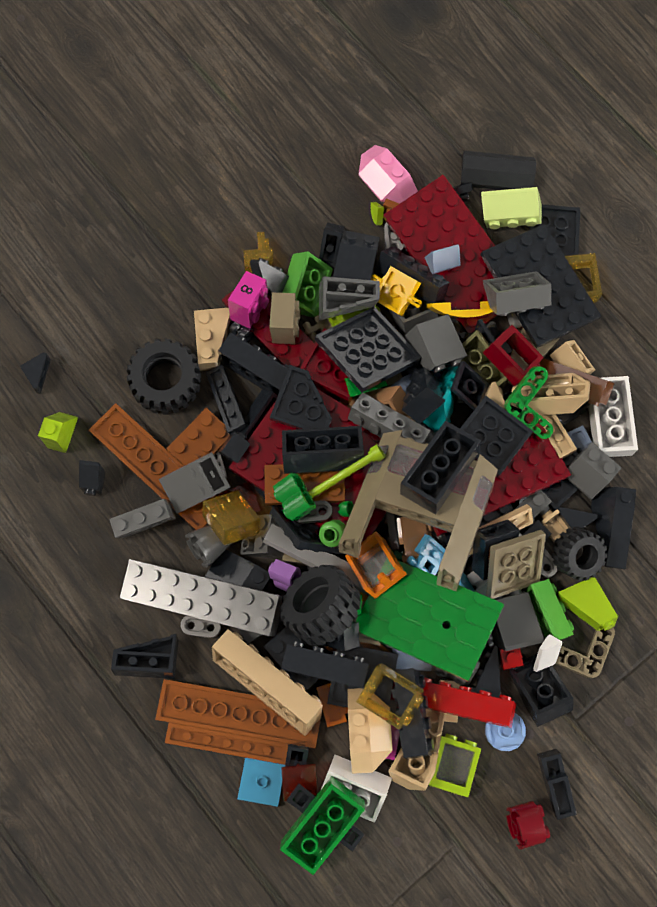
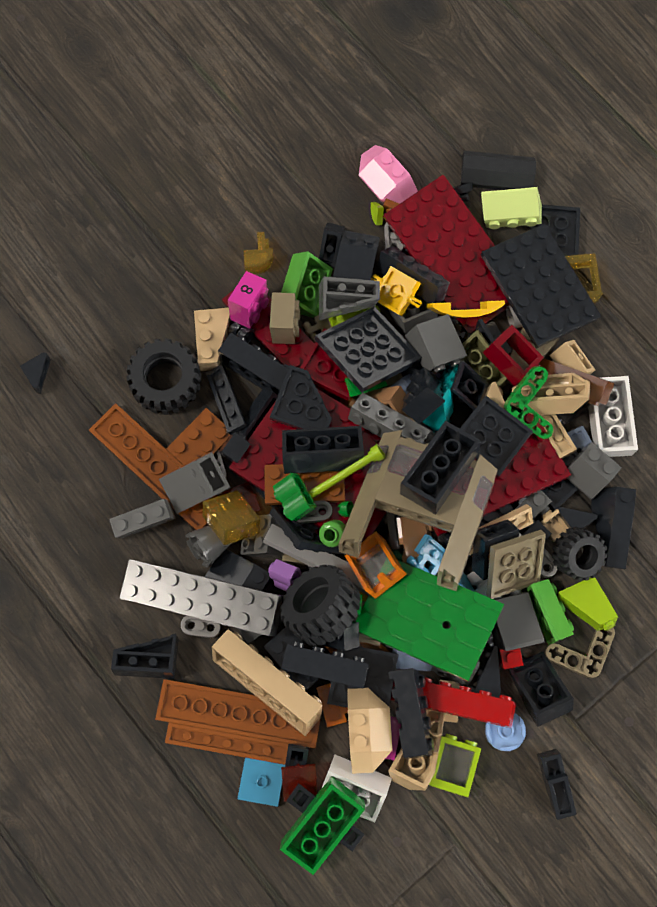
(57, 431): lime slope -> none
(91, 477): black slope -> none
(274, 275): black slope -> none
(372, 684): clear yellow window -> none
(443, 259): sand blue slope -> none
(517, 293): dark grey slope -> none
(527, 824): dark red brick -> none
(547, 653): white slope -> none

